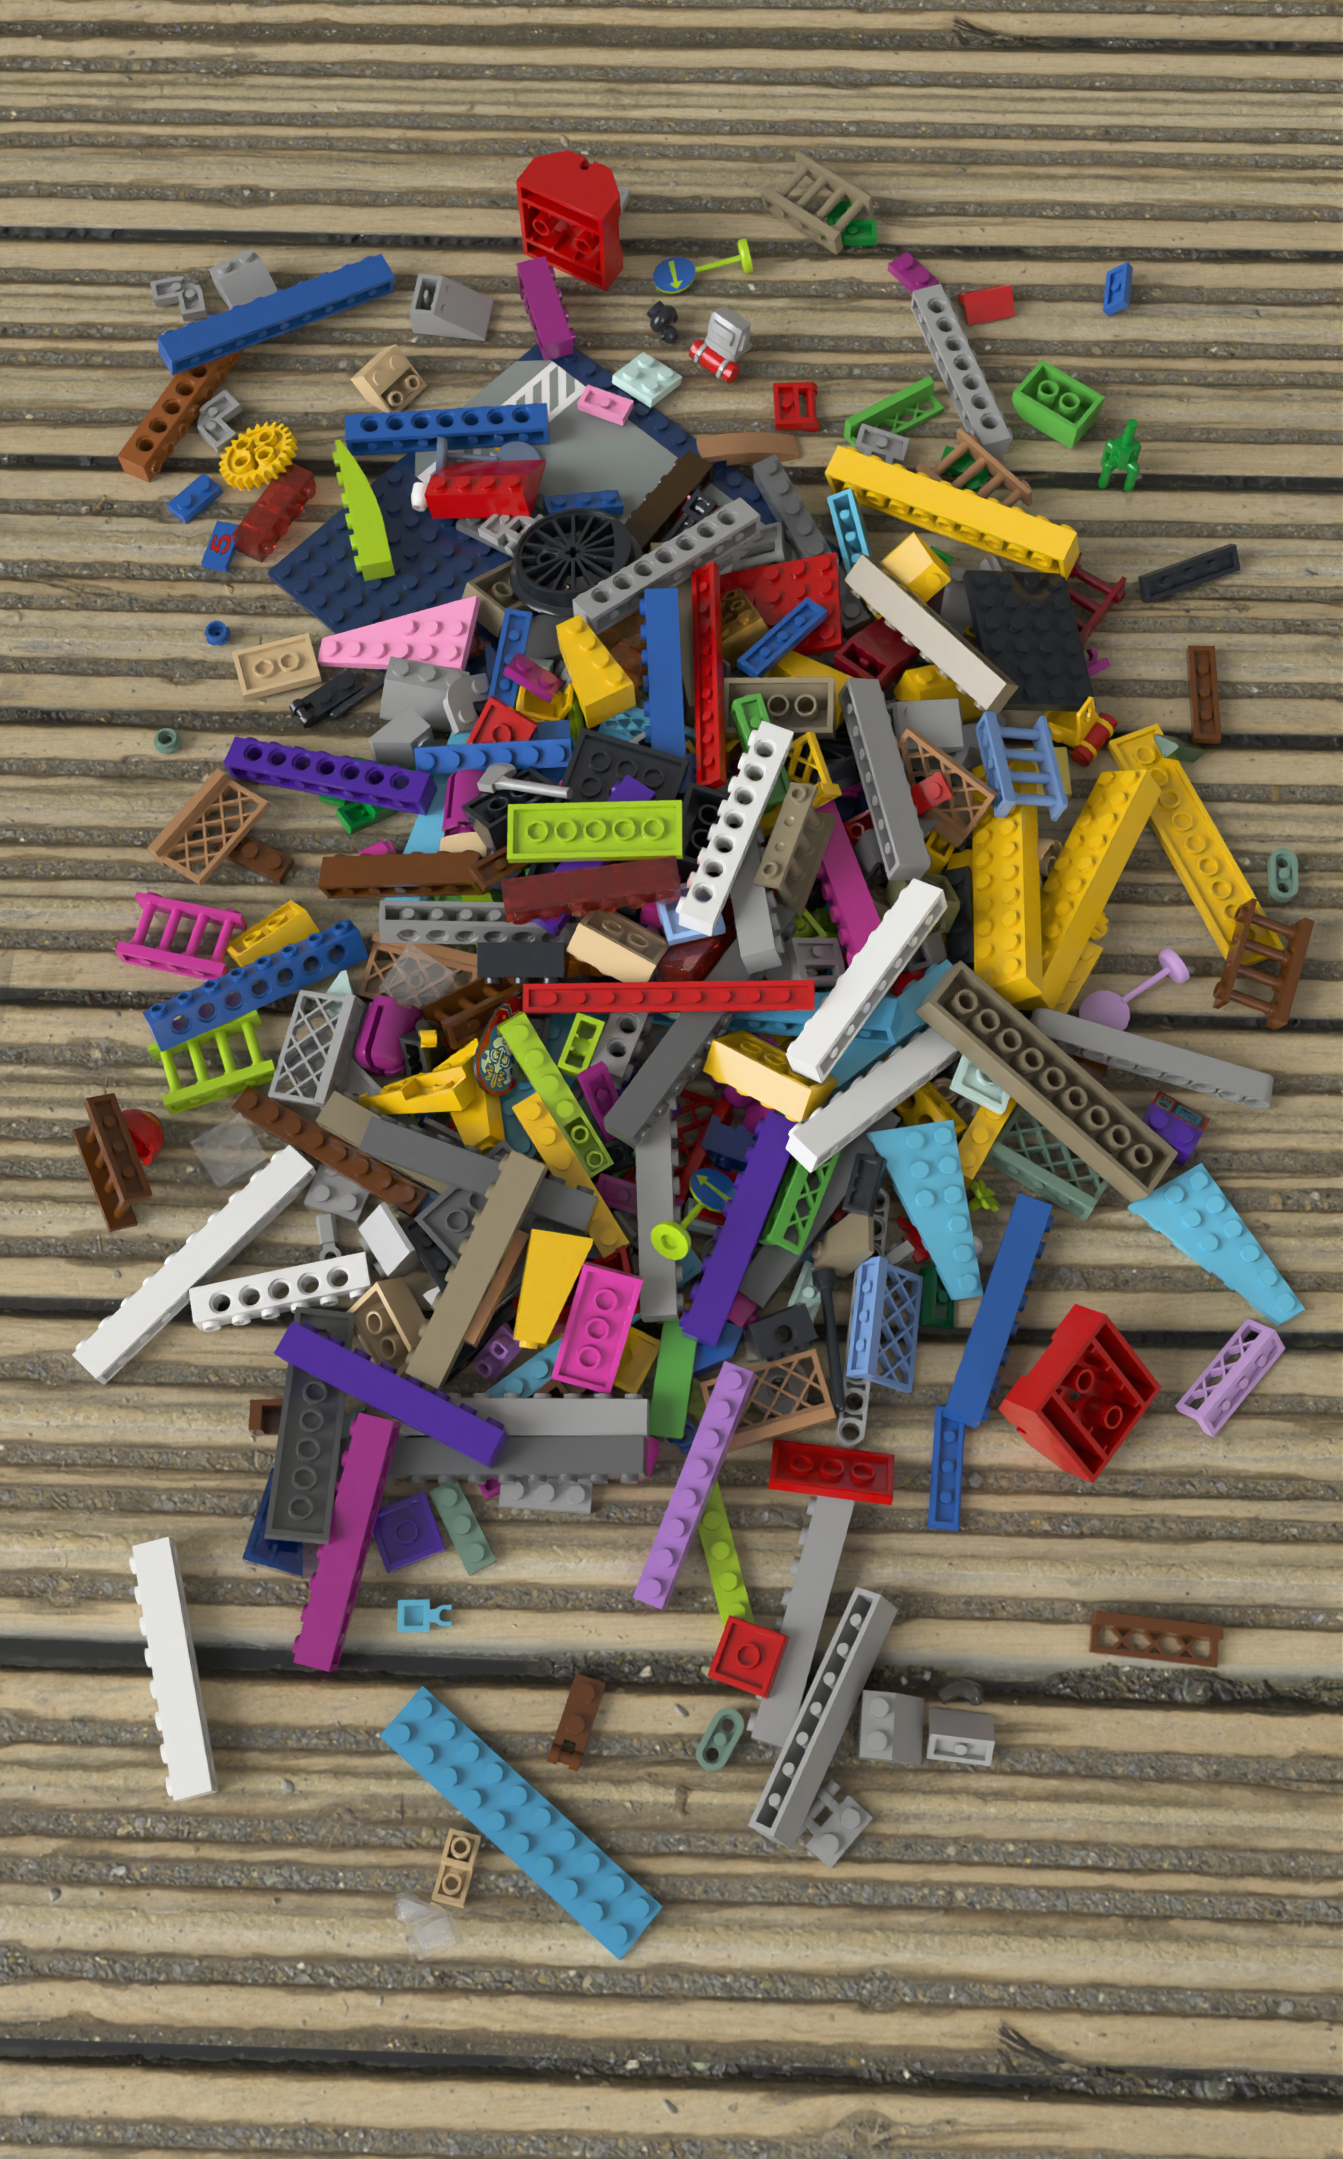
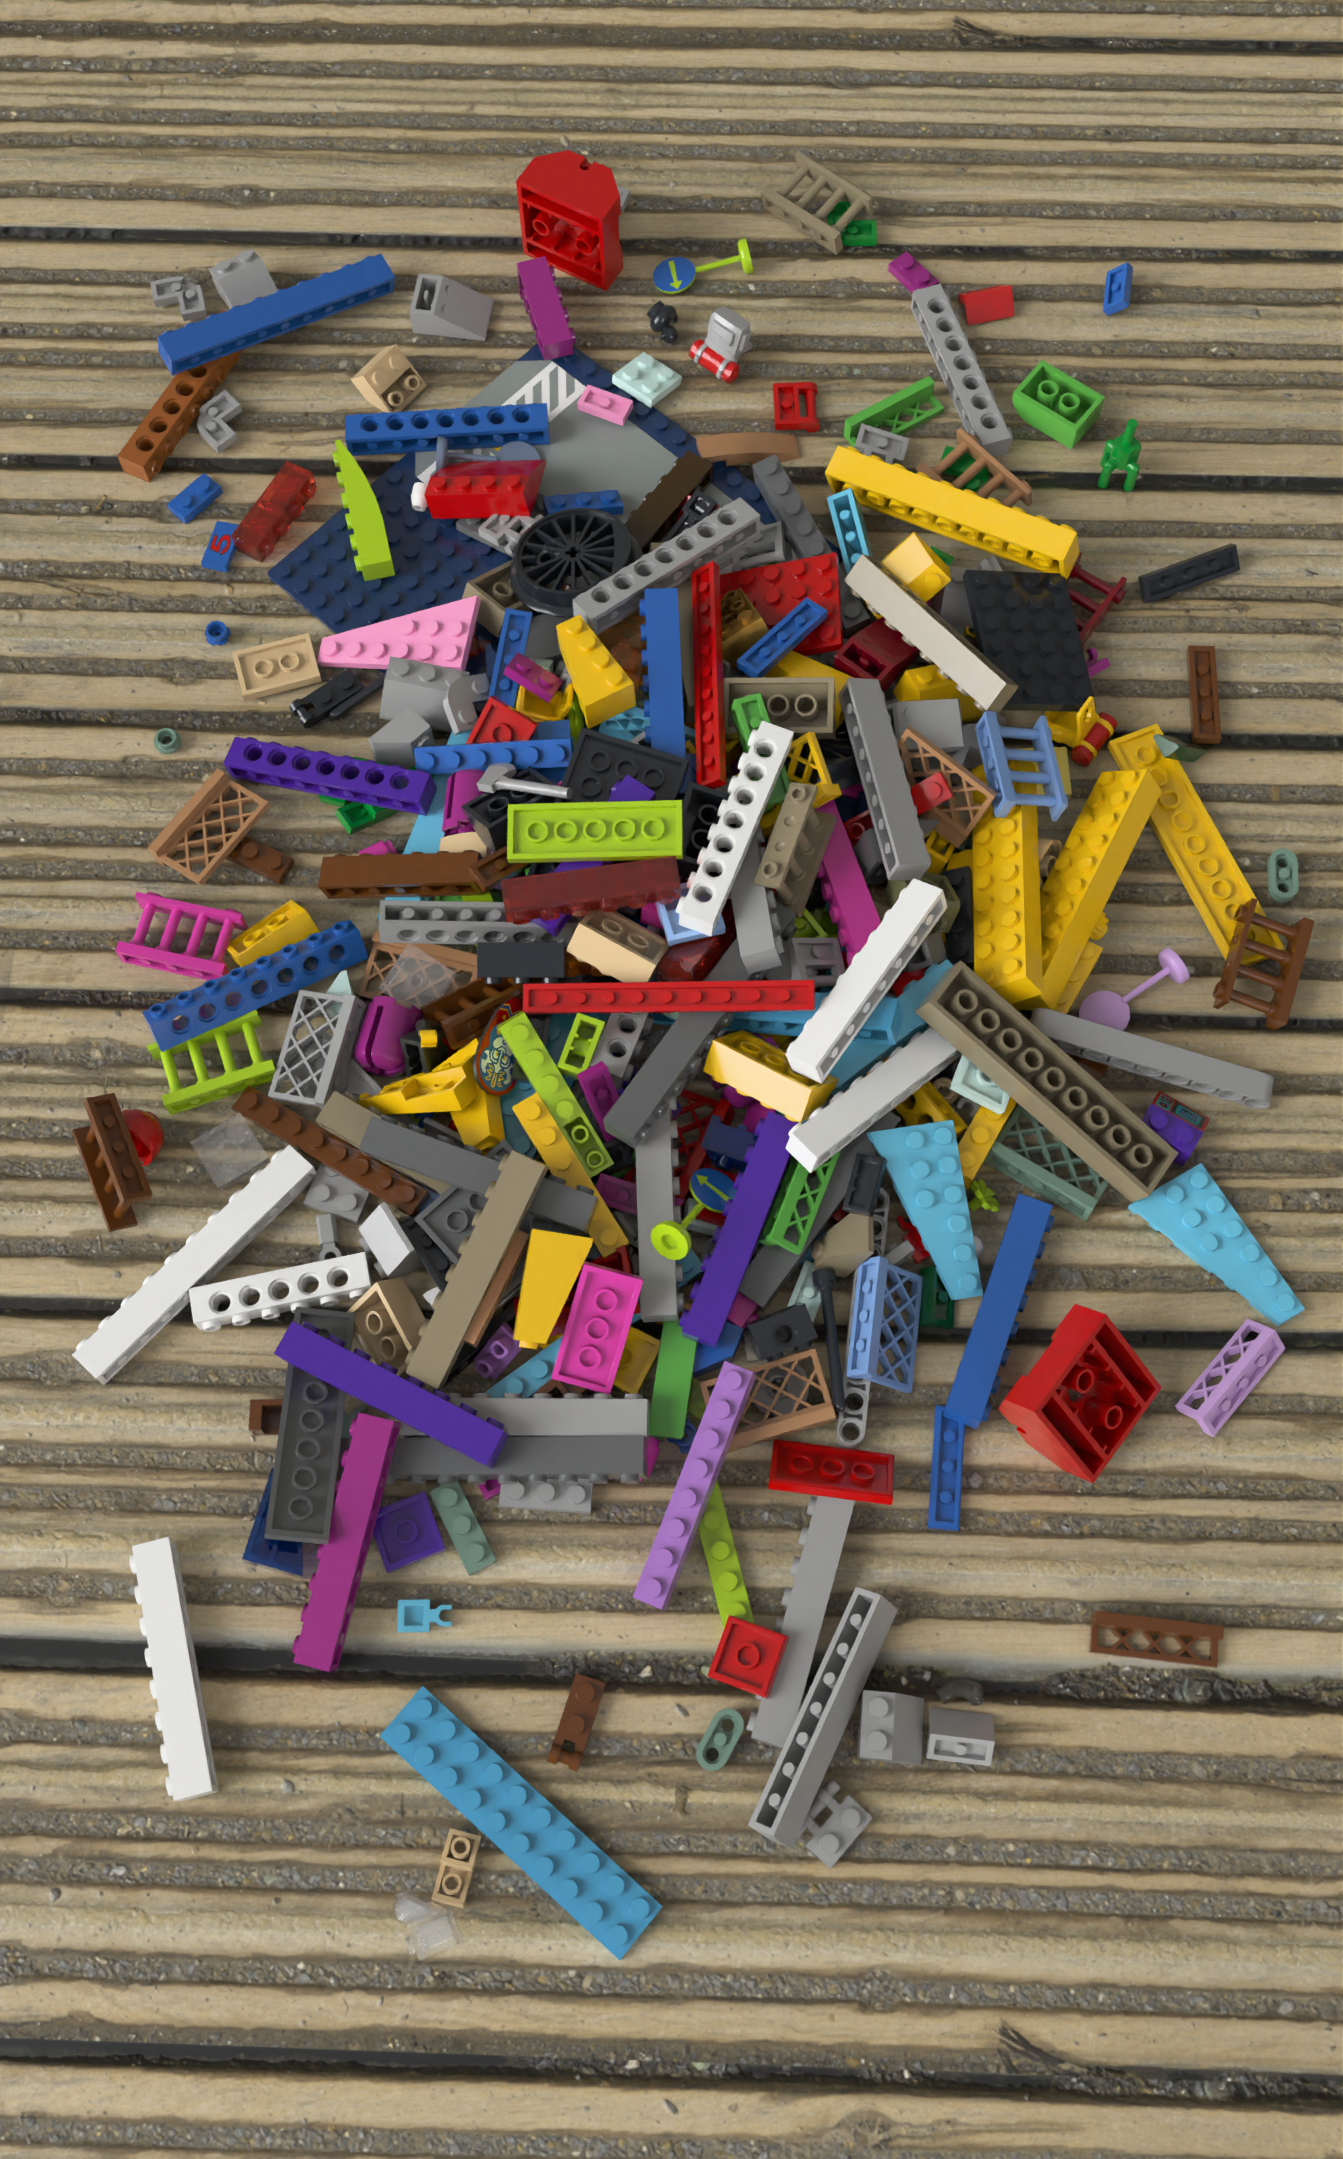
(258, 456): yellow gear -> none

